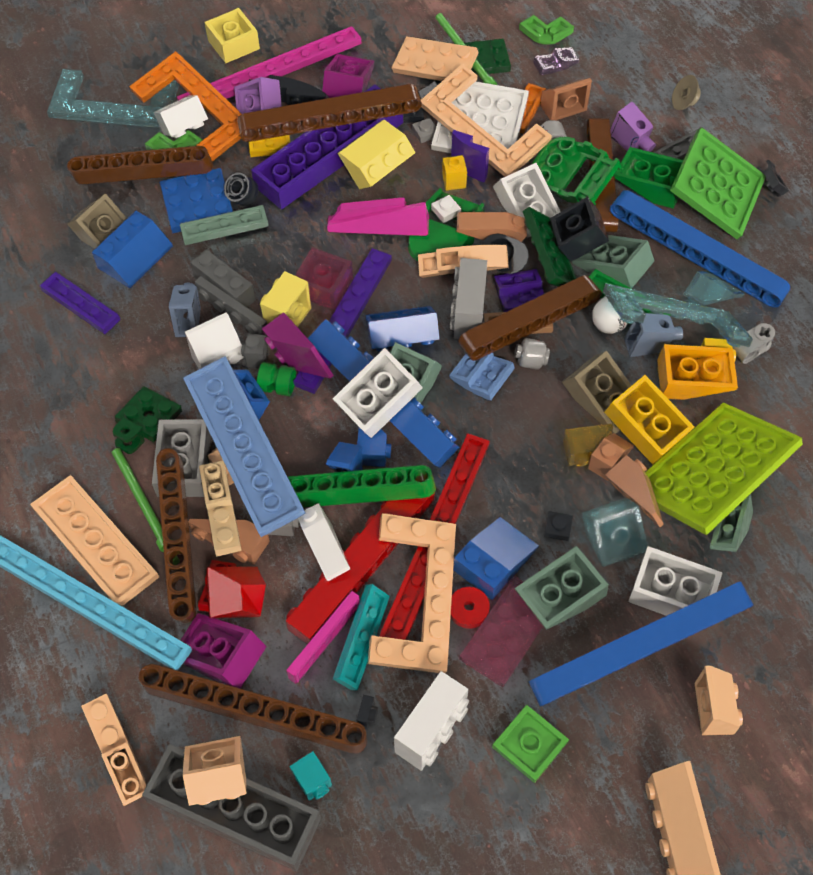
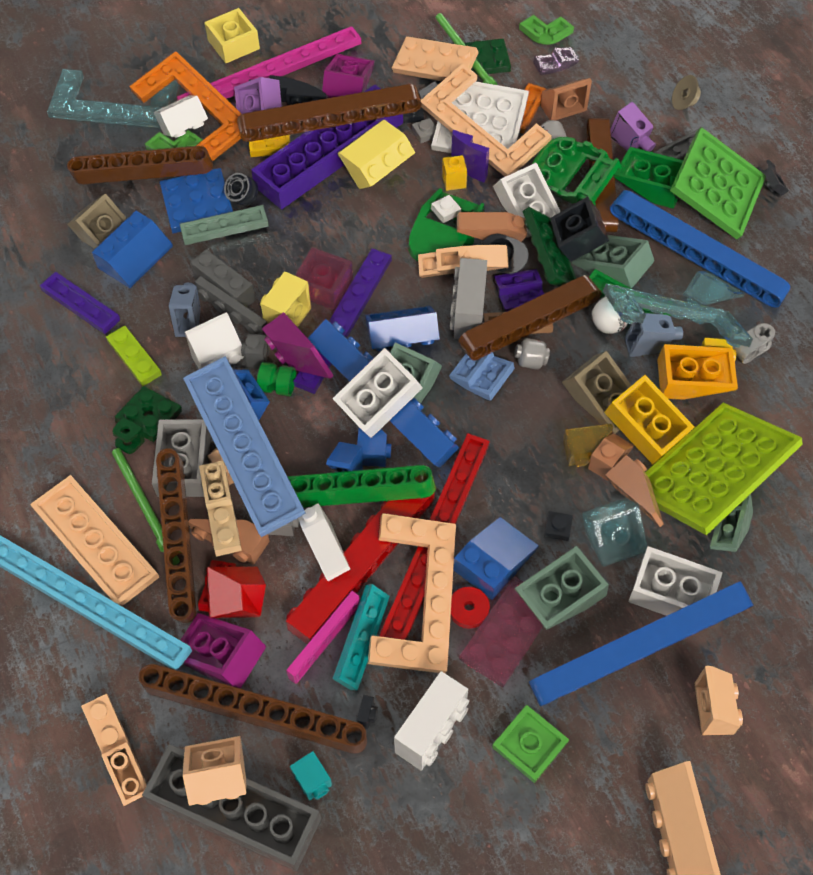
(133, 356): none -> lime plate
(380, 217): dark pink wedge -> none

